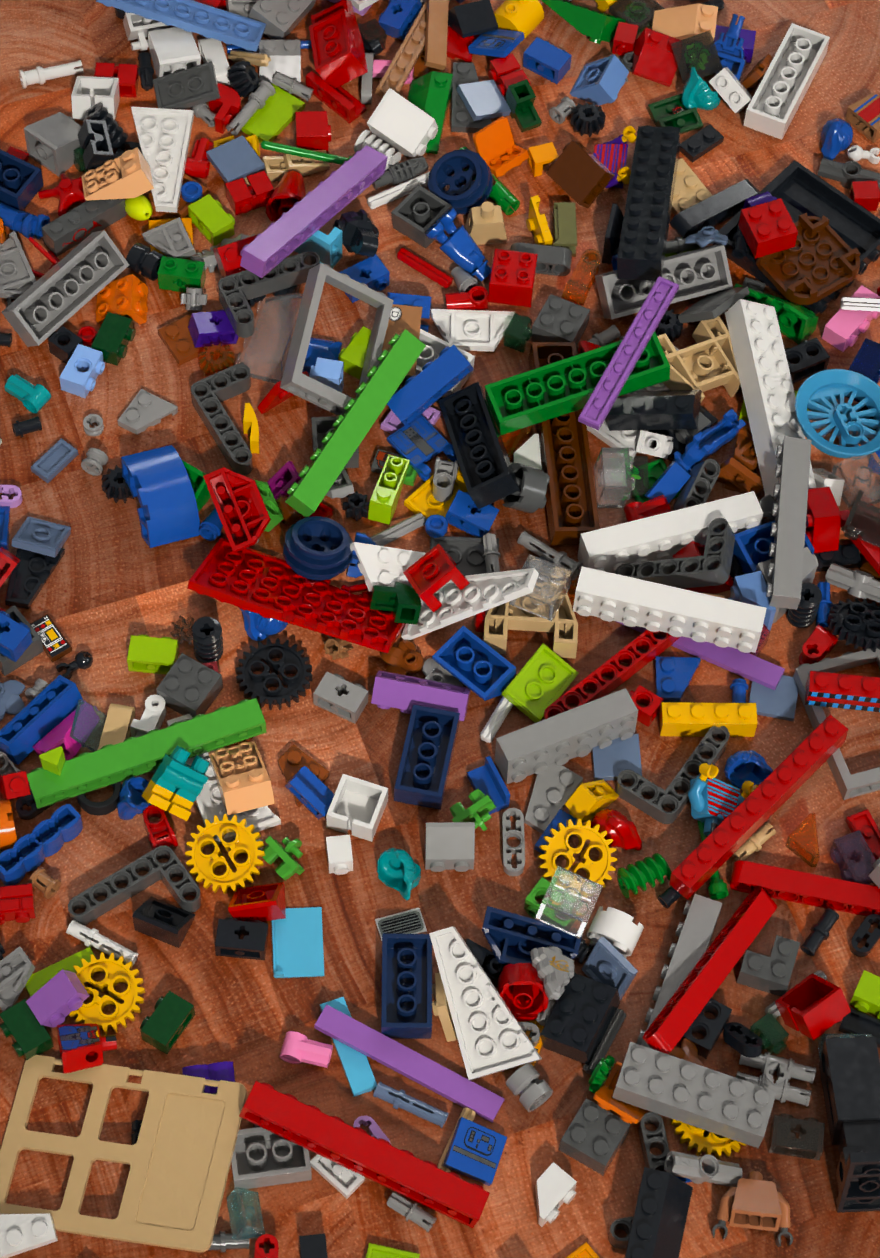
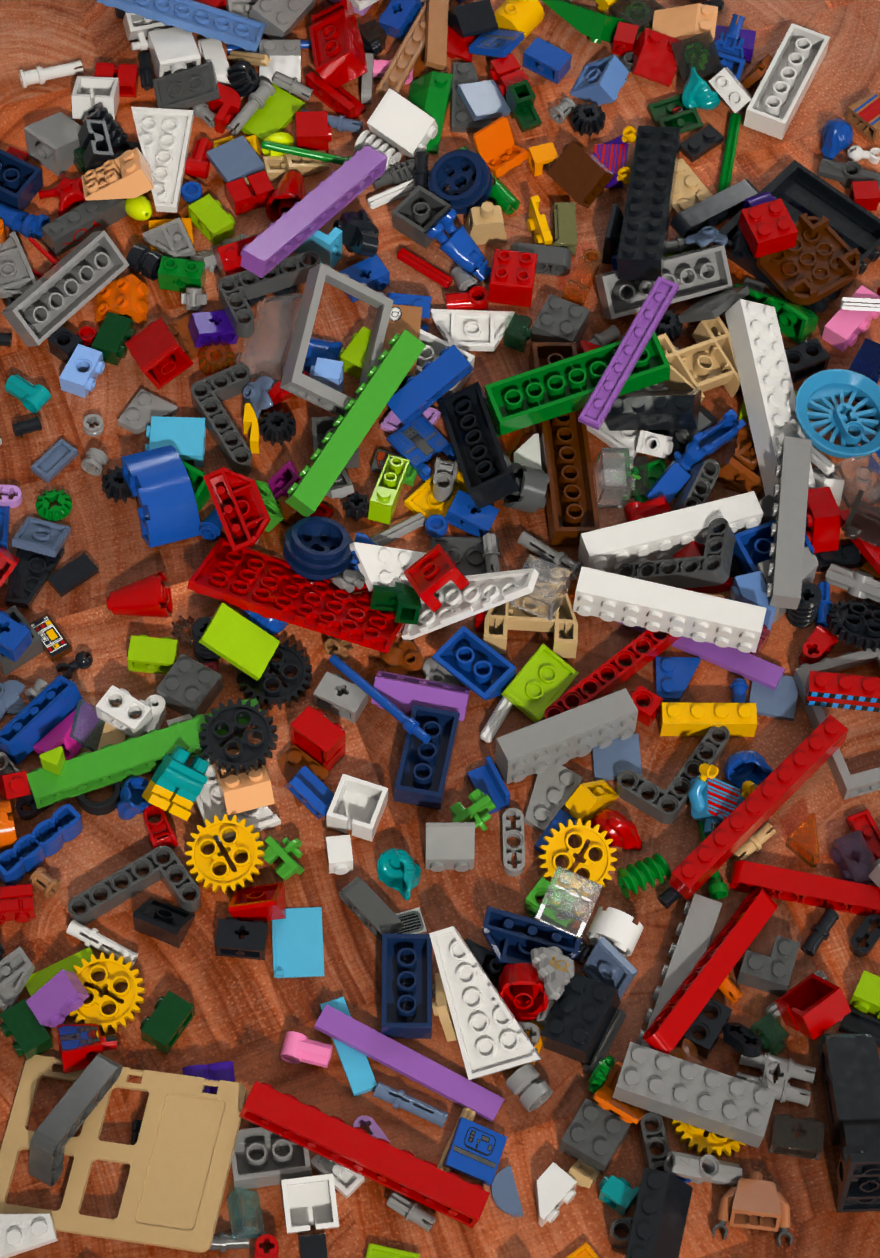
(50, 1138): none -> dark grey beam
(56, 512): none -> green gear
(73, 575): none -> black tile
(121, 716): none -> white brick
(143, 598): none -> red cone
(159, 353): none -> red slope
(183, 433): none -> medium azure panel
(239, 641): none -> lime tile
(249, 754): none -> black gear
(257, 394): none -> sand blue plate
(277, 427): none -> black gear
(281, 138): none -> neon yellow animal
(310, 1203): none -> white piece
(318, 737): none -> red piece
(343, 124): none -> sand blue pin
(349, 580): none -> light grey piece
(370, 908): none -> dark grey beam
(409, 724): none -> blue bar
(421, 170): none -> black pin
(505, 1193): none -> sand blue tile
(583, 1174): none -> tan plate
(617, 1194): none -> teal brick
(729, 152): none -> green axle
(730, 991): none -> orange pin
(821, 461): none -> white axle

